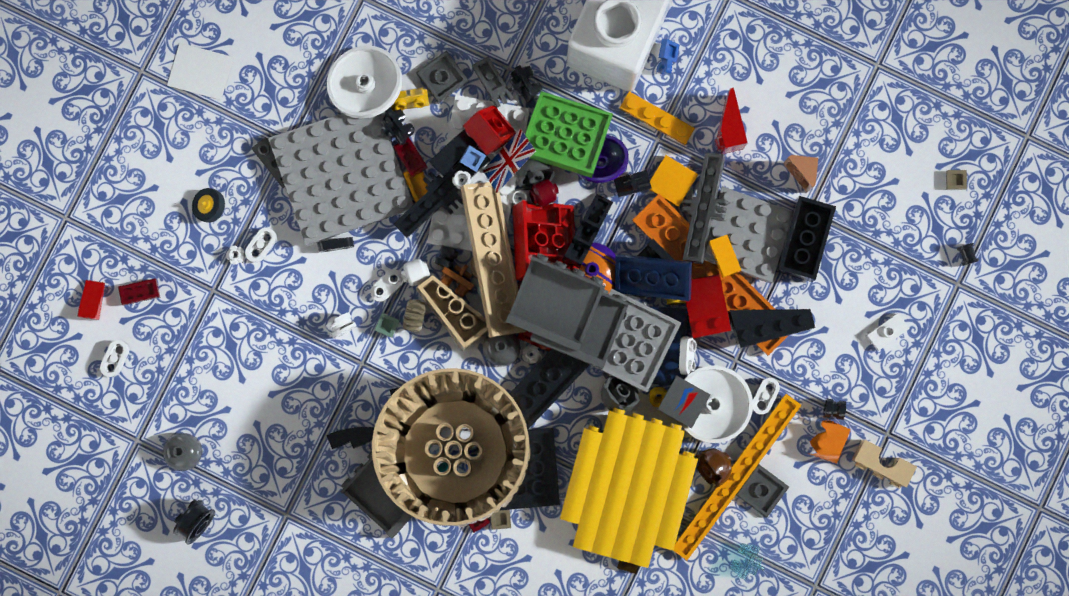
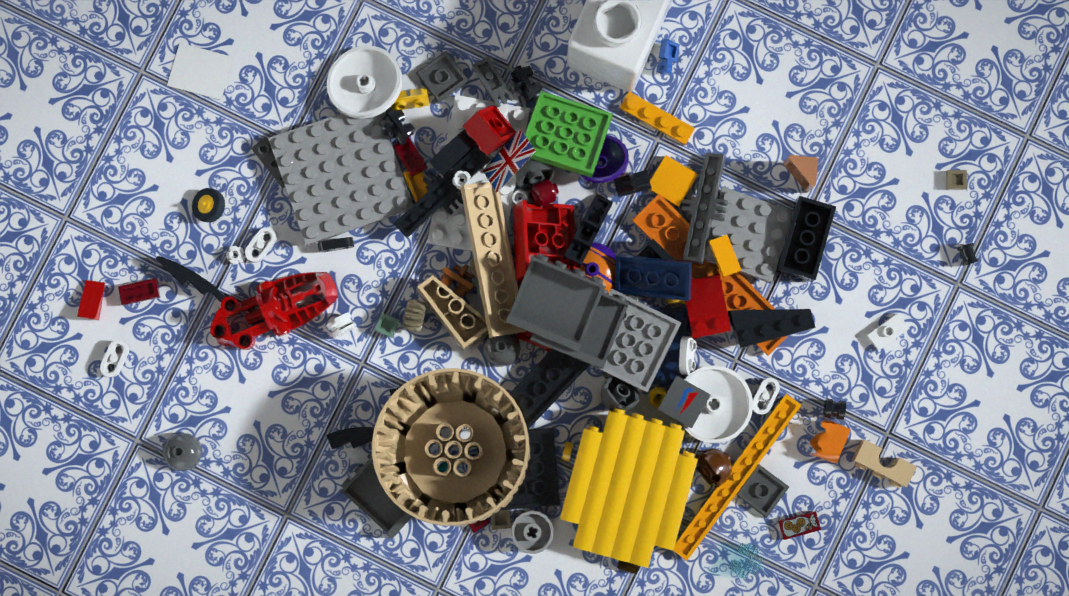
(186, 276): none -> black slope
(193, 521): black wheel -> none
(276, 306): none -> red piece
(388, 287): white plate -> none
(415, 272): white head -> none
(446, 257): black wheel -> none
(472, 158): medium blue plate -> none
(531, 359): white plate -> none
(532, 543): none -> light grey wheel
(567, 451): none -> yellow tile
(731, 132): red slope -> none
(799, 525): none -> tile

